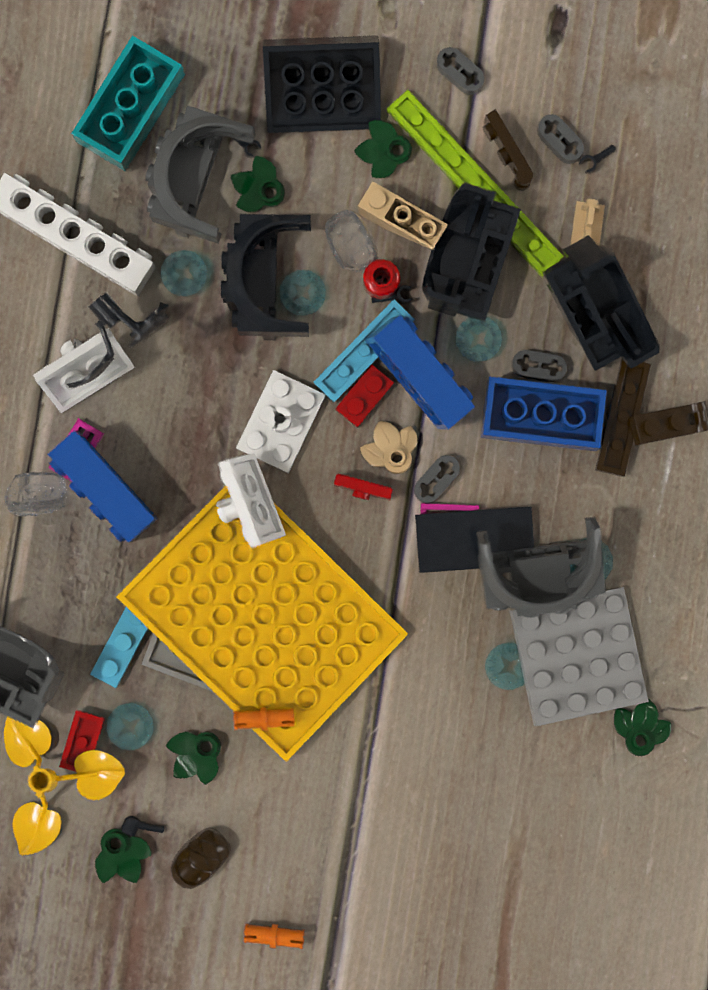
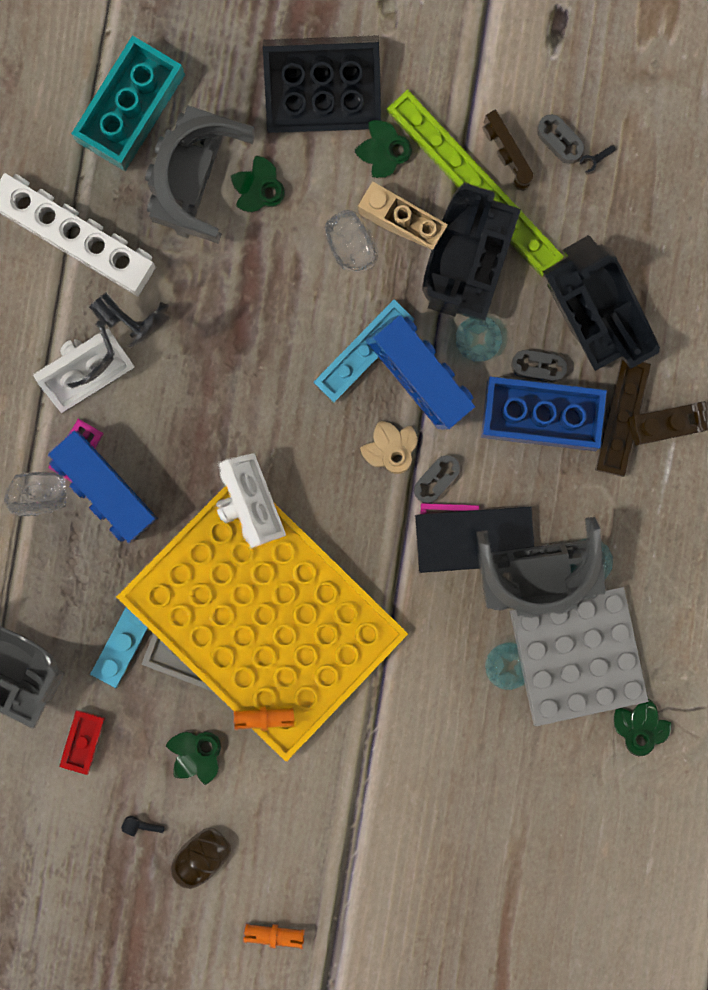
(96, 778): yellow plant -> none
(121, 860): dark green plate -> none
(143, 728): clear light blue gear -> none
(181, 260): clear light blue gear -> none
(244, 144): black hand -> none
(253, 275): black piece -> none
(281, 421): white plate -> none
(302, 306): clear light blue gear -> none
(363, 489): red plate -> none
(364, 396): red plate -> none
(386, 270): red head -> none
(396, 296): black hand -> none
(455, 76): dark grey beam -> none
(587, 220): tan hinge -> none

